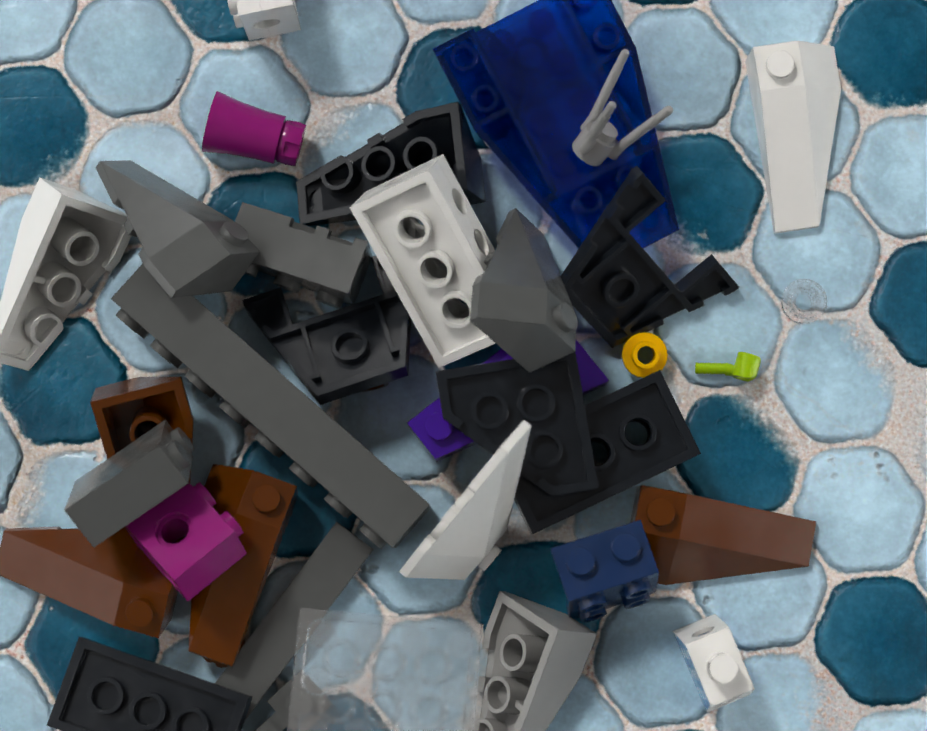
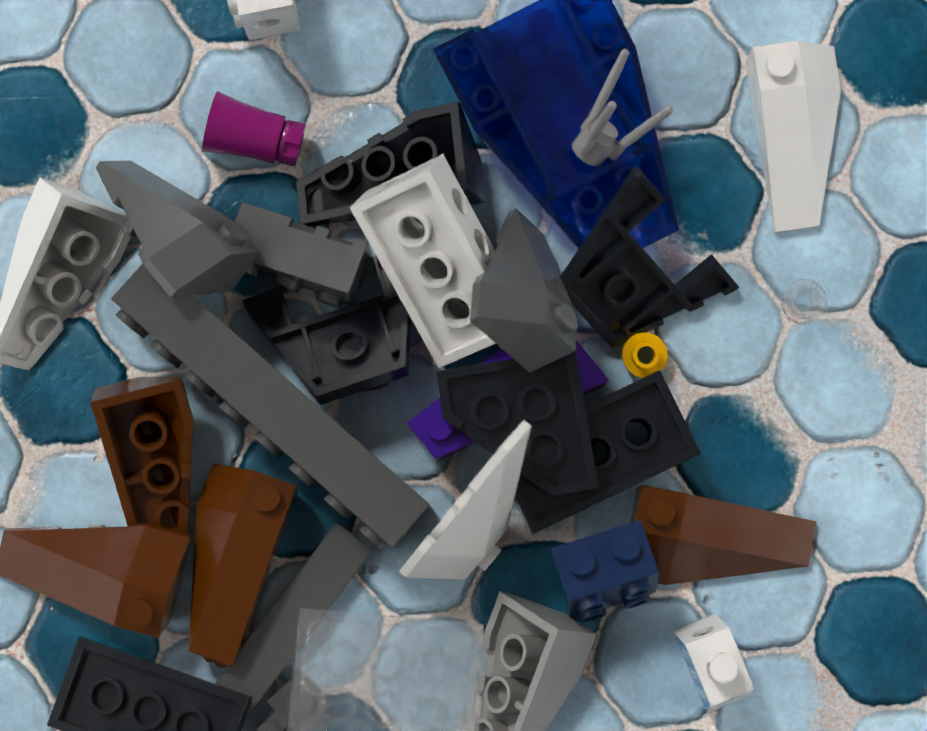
(130, 482): dark grey brick -> none
(209, 541): magenta brick -> none
(744, 369): lime hand -> none

